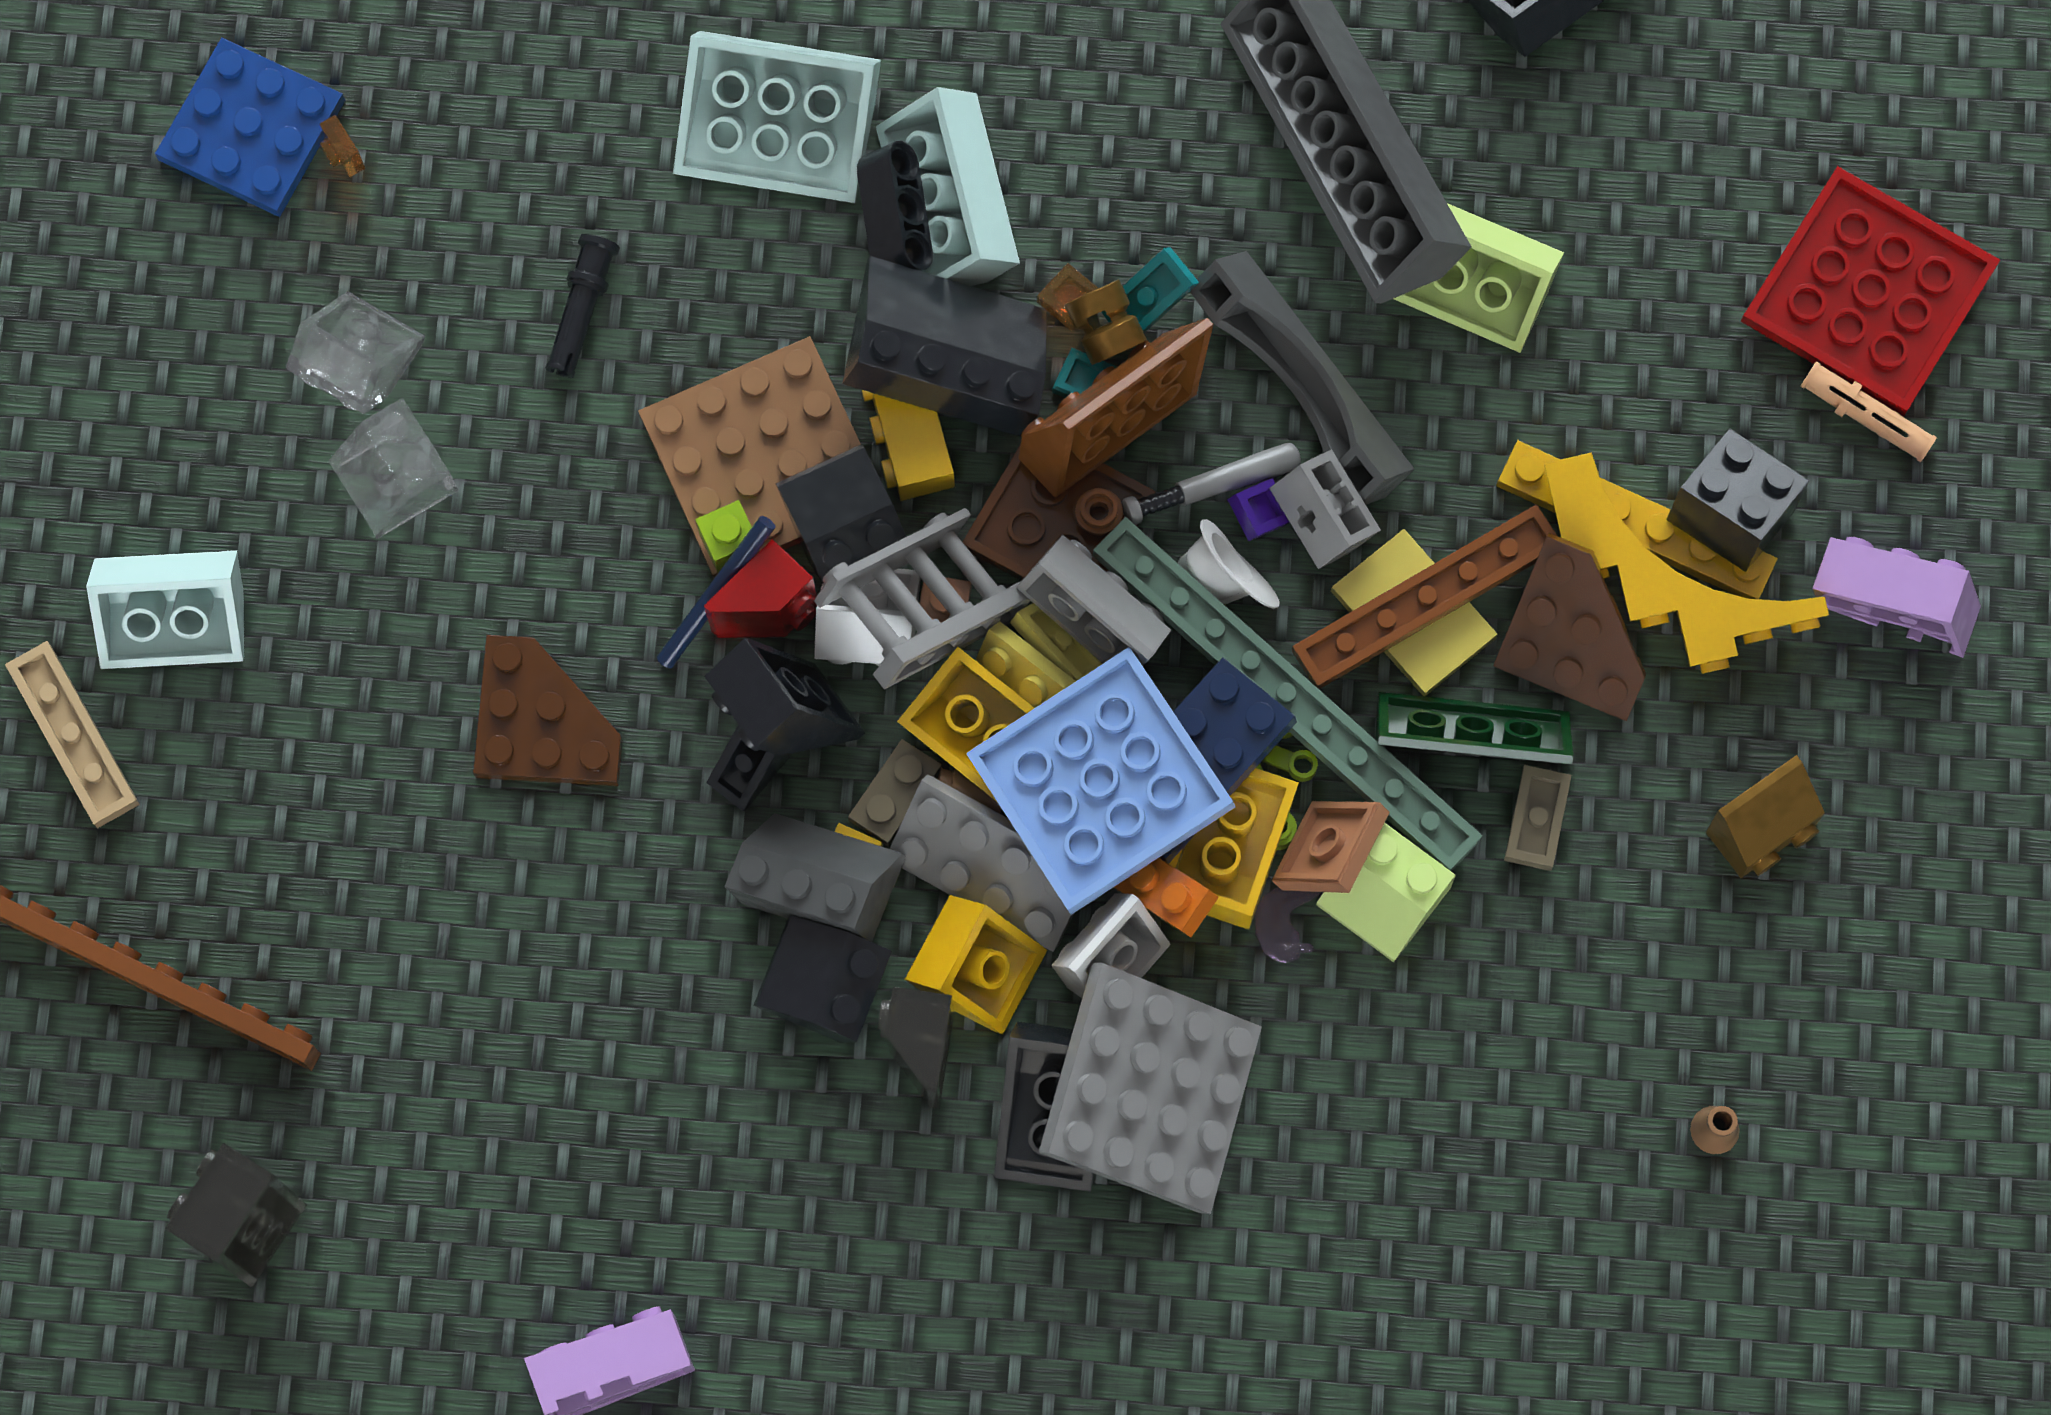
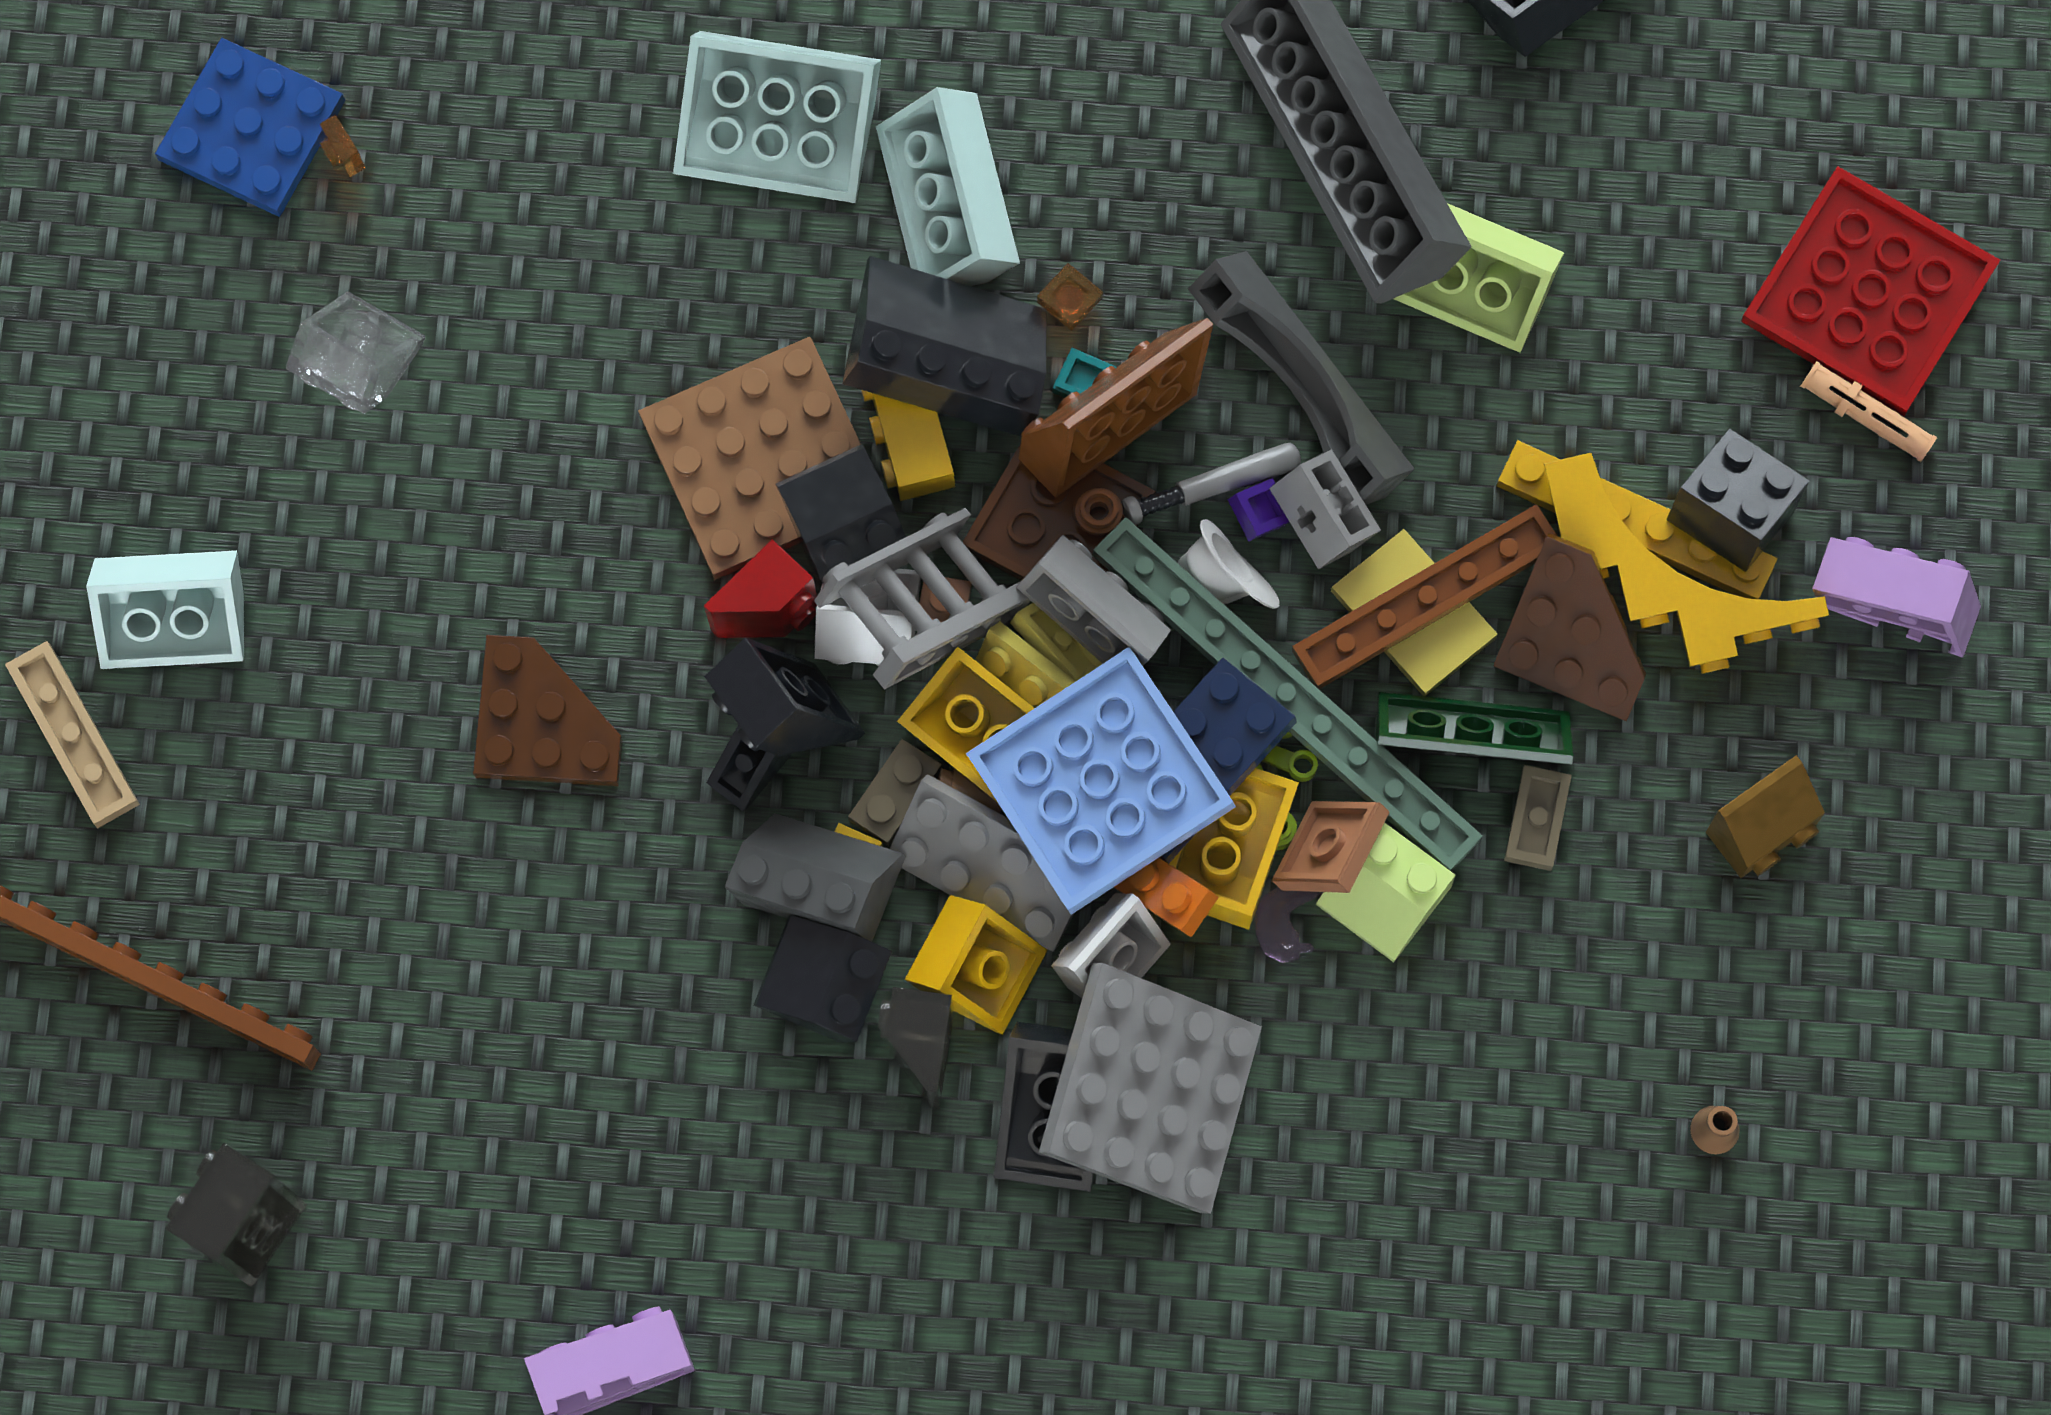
(391, 469): clear slope -> none
(586, 285): black pin -> none
(697, 616): dark blue bar -> none
(723, 532): lime brick -> none
(895, 206): black beam -> none
(1112, 338): pearl gold wheel -> none
(1157, 288): teal plate -> none

